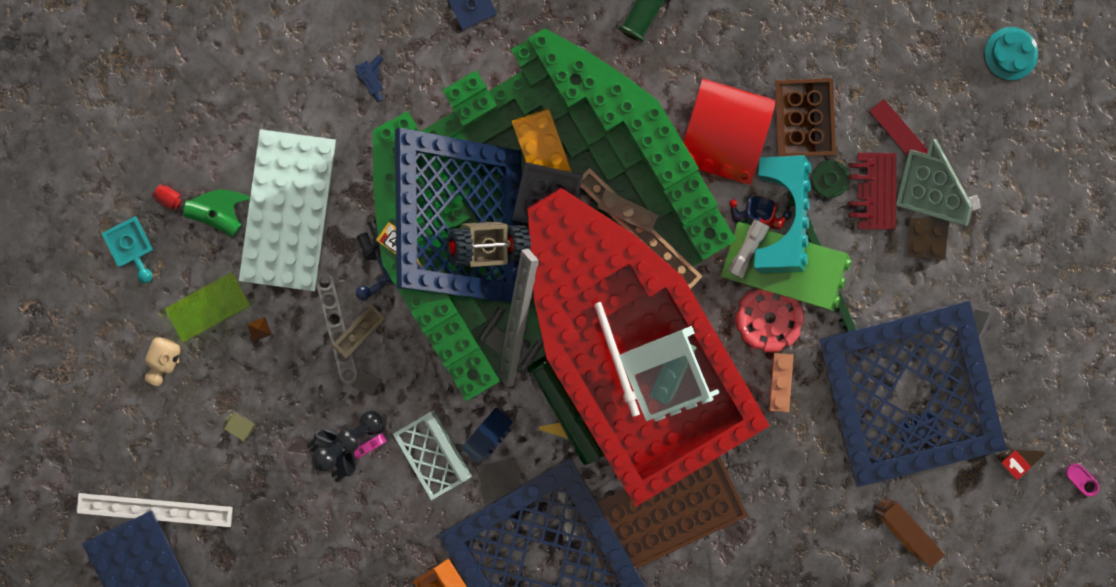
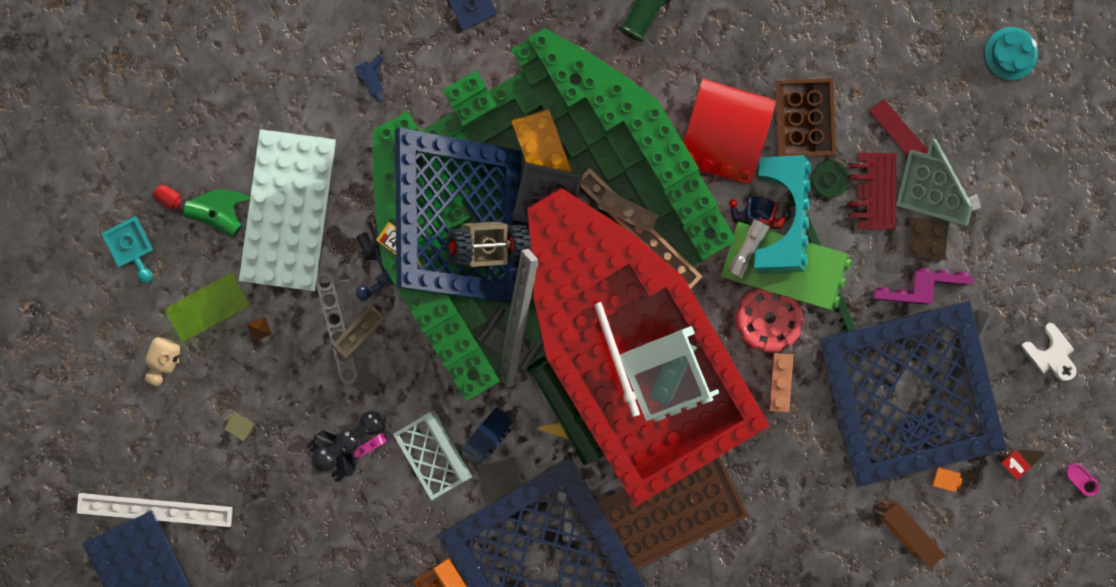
(922, 286): none -> magenta bracket
(946, 479): none -> orange brick
(1054, 357): none -> white piece

